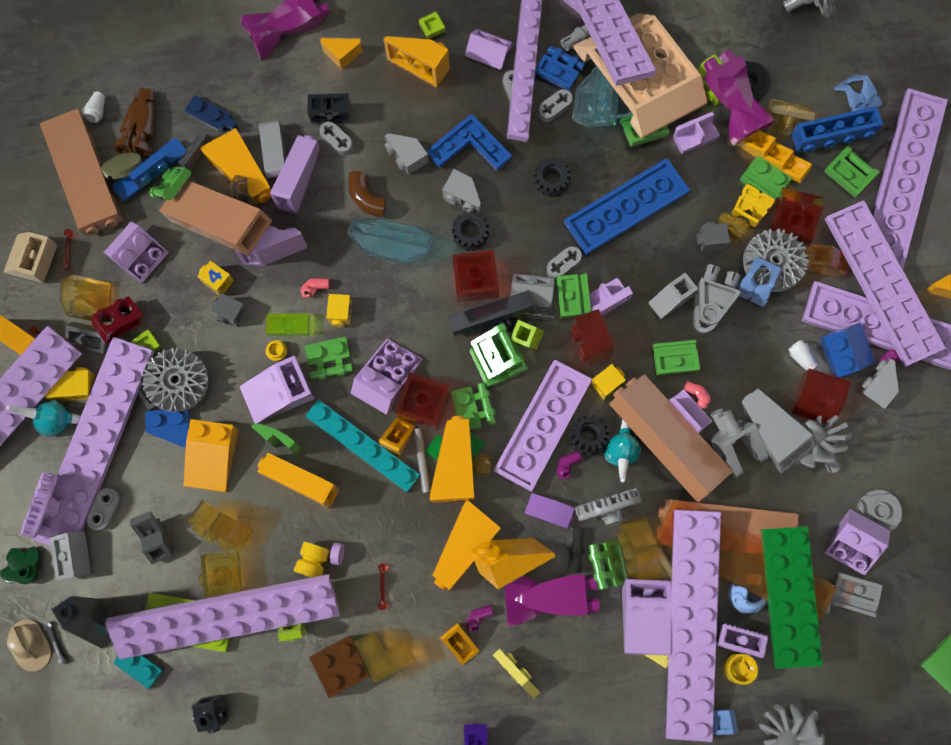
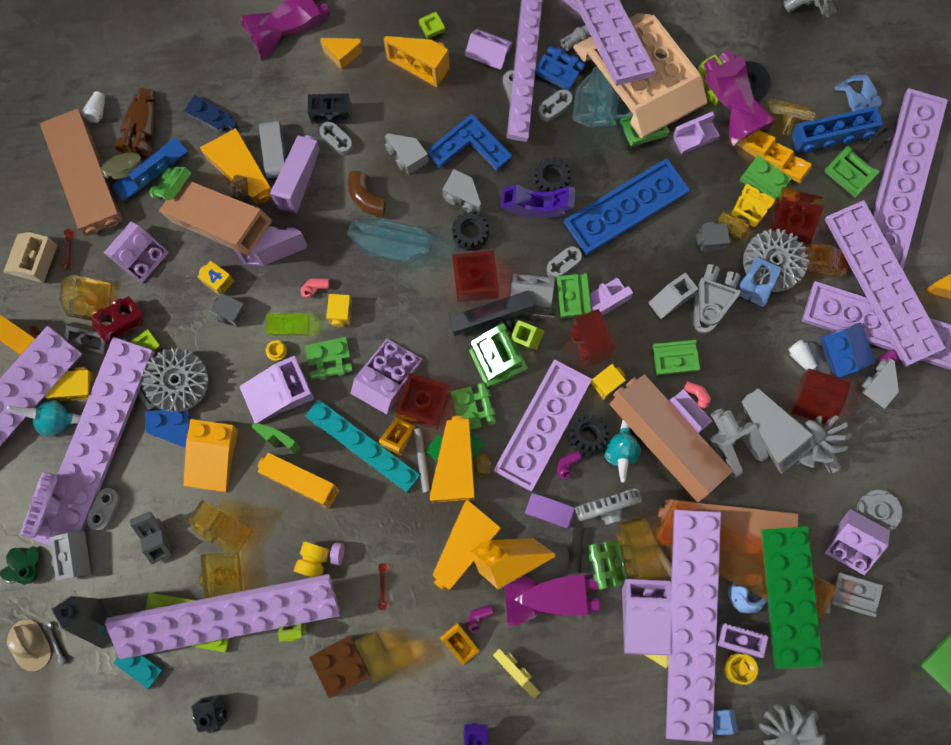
(193, 152): flat silver slope -> none
(537, 204): none -> dark purple arch

